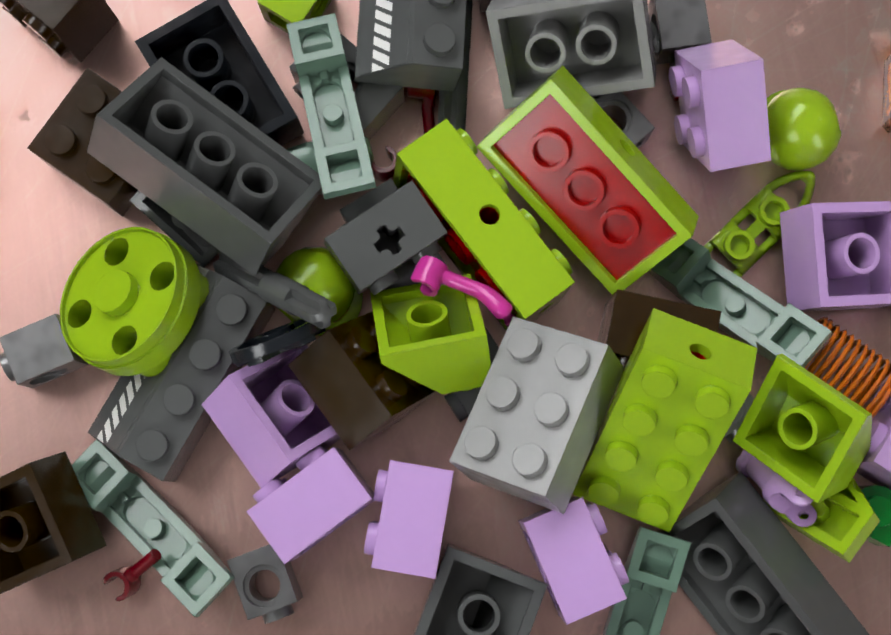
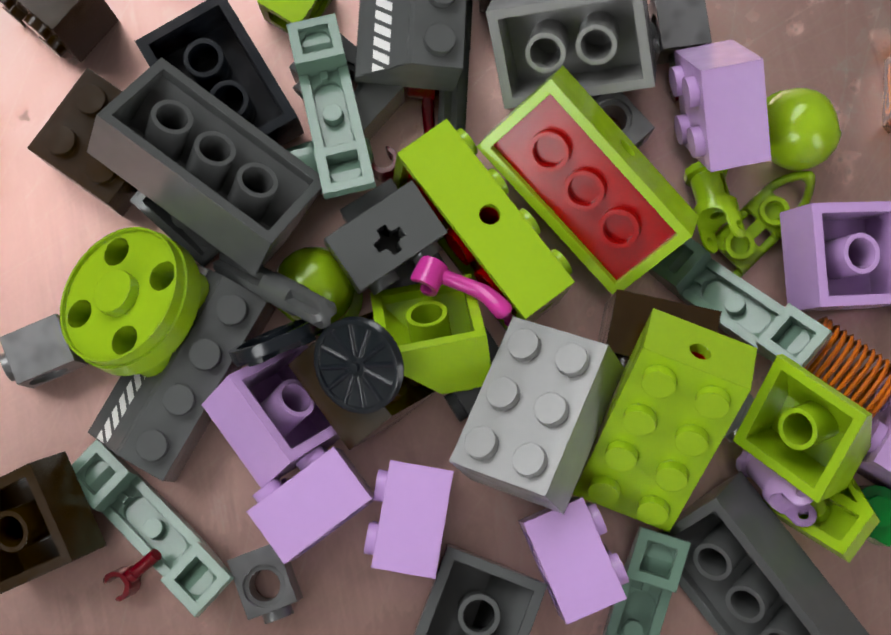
(358, 364): none -> black wheel
(713, 204): none -> lime piece

